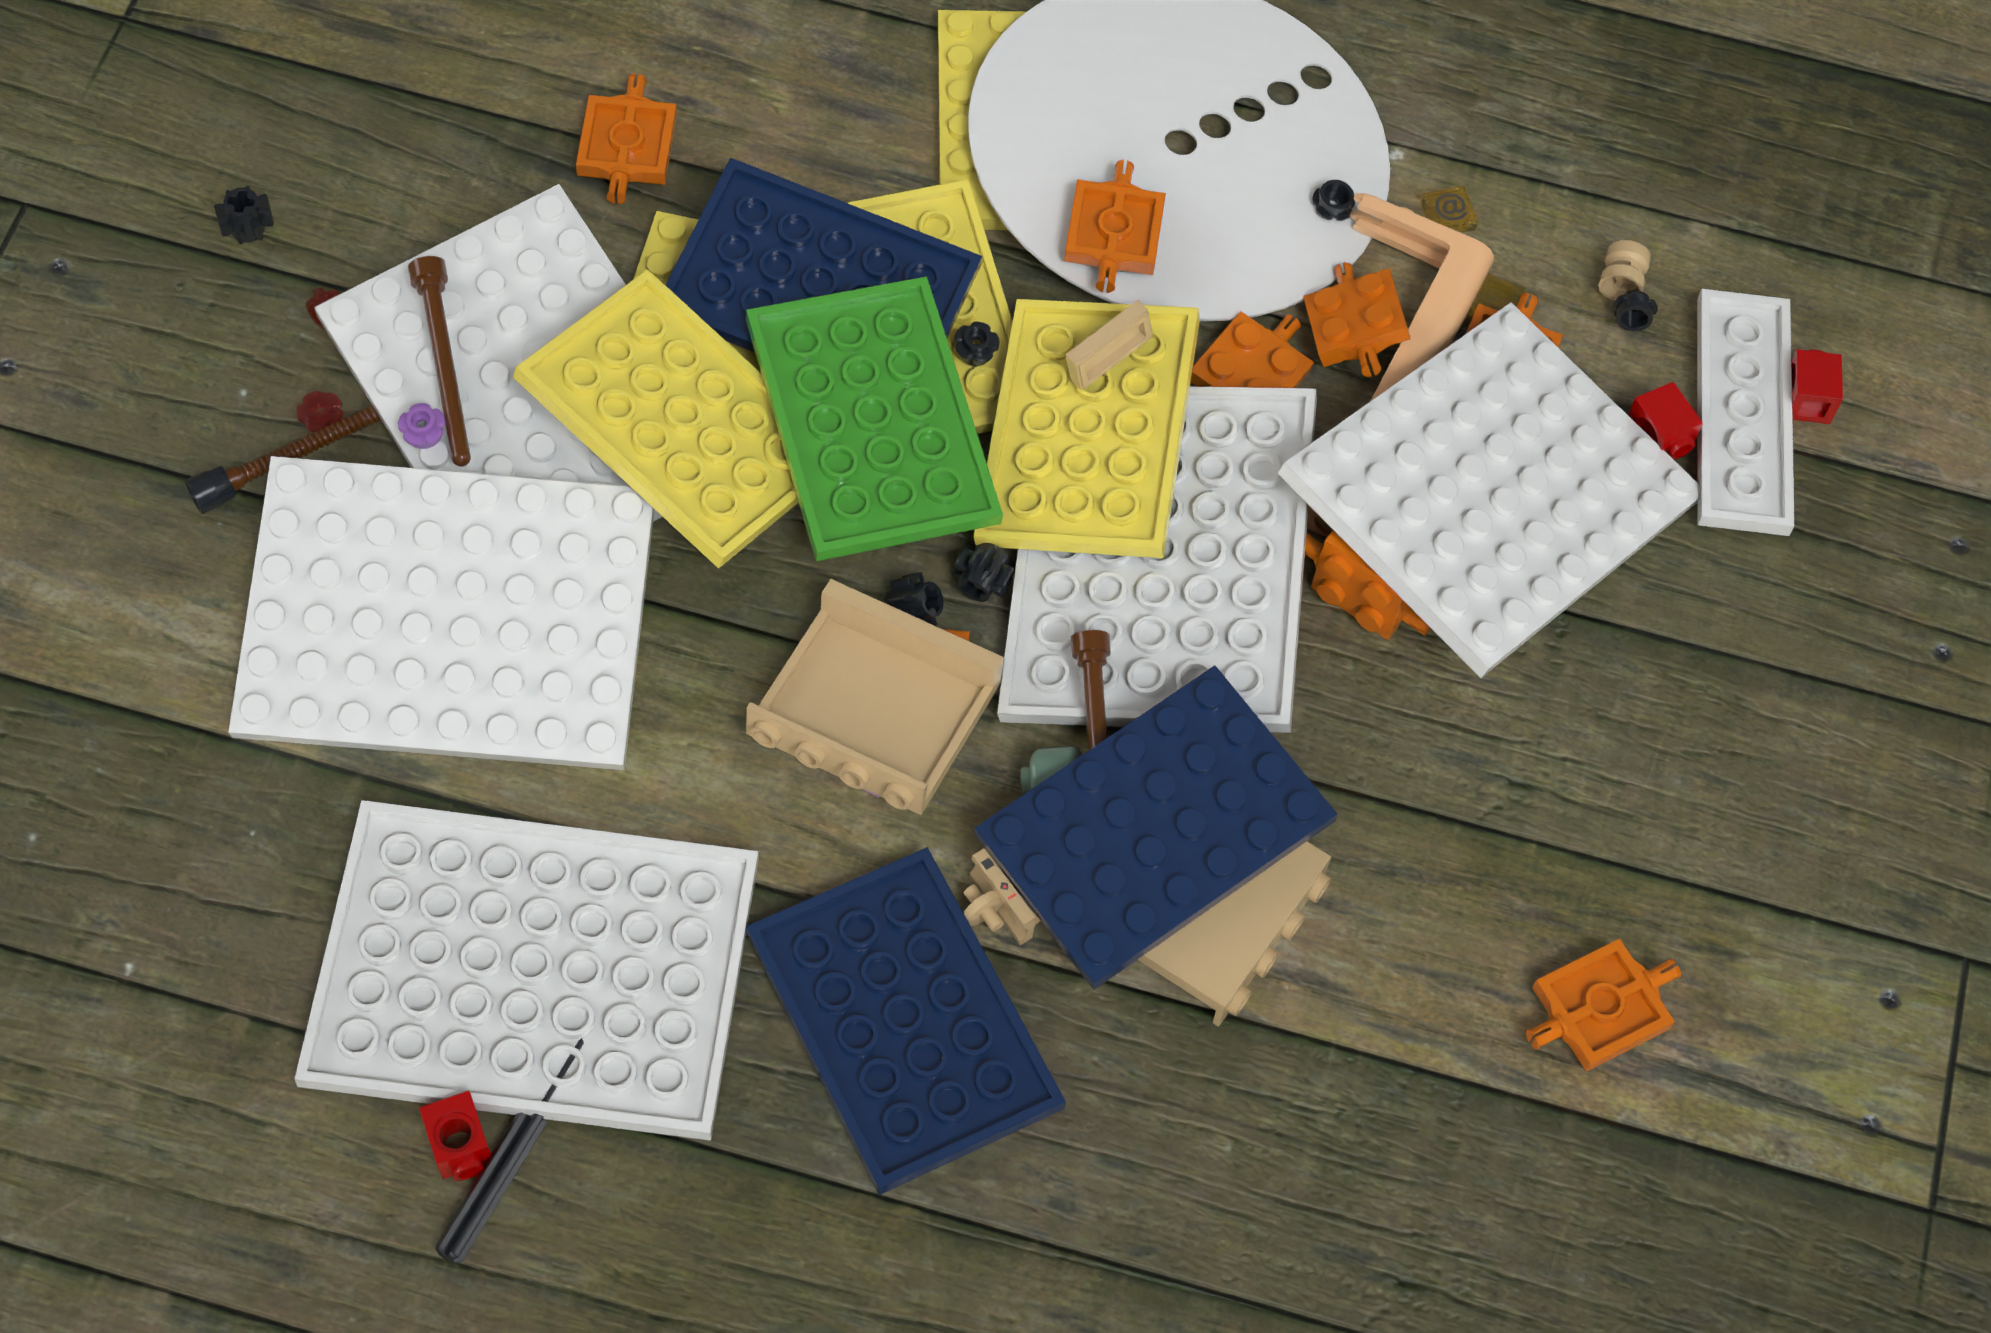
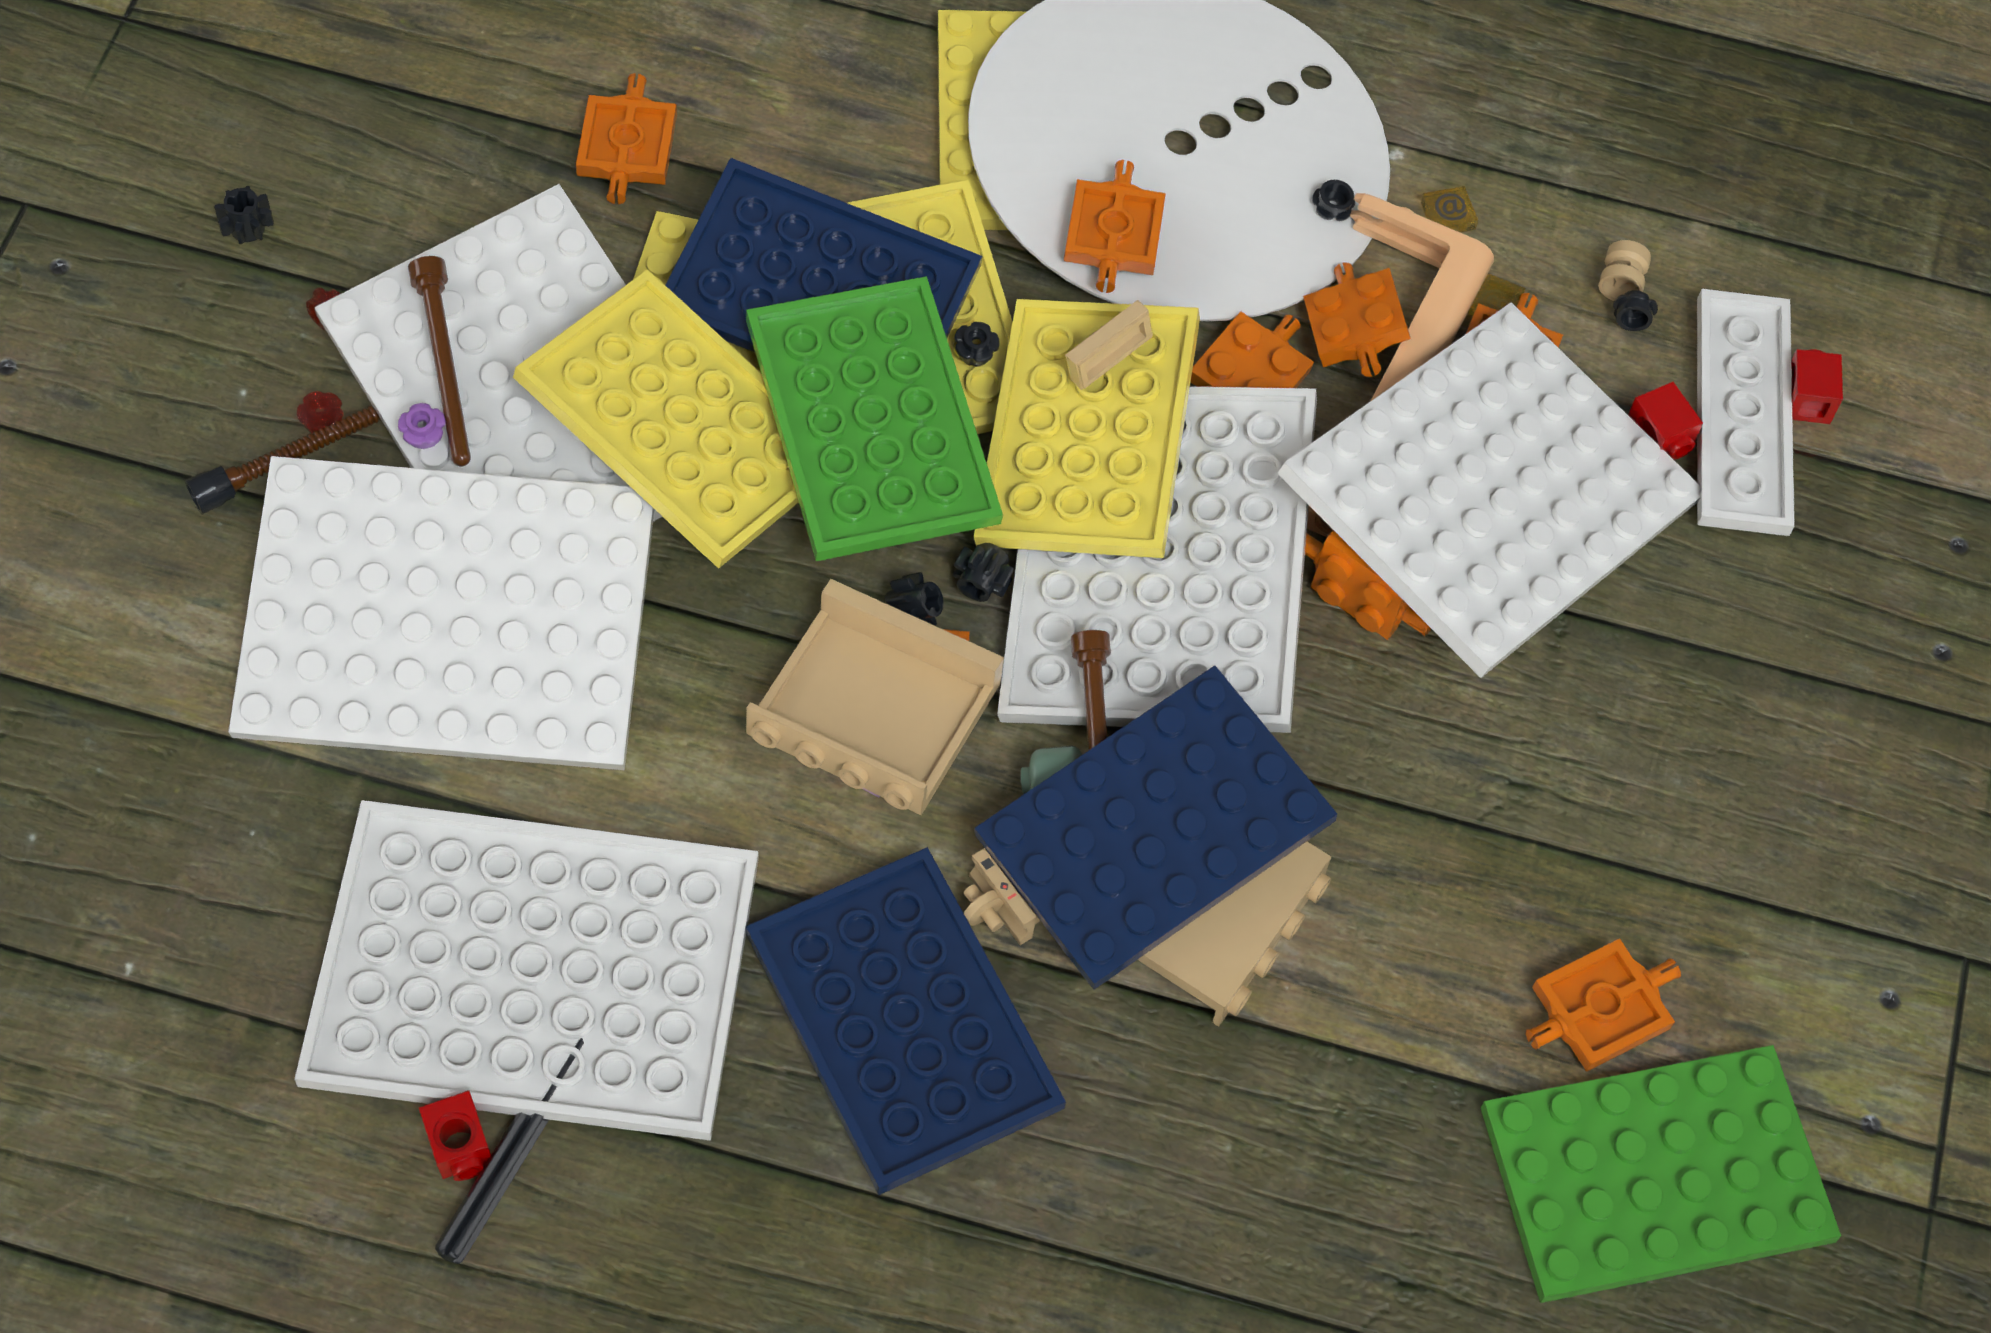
(1658, 1173): none -> bright green plate

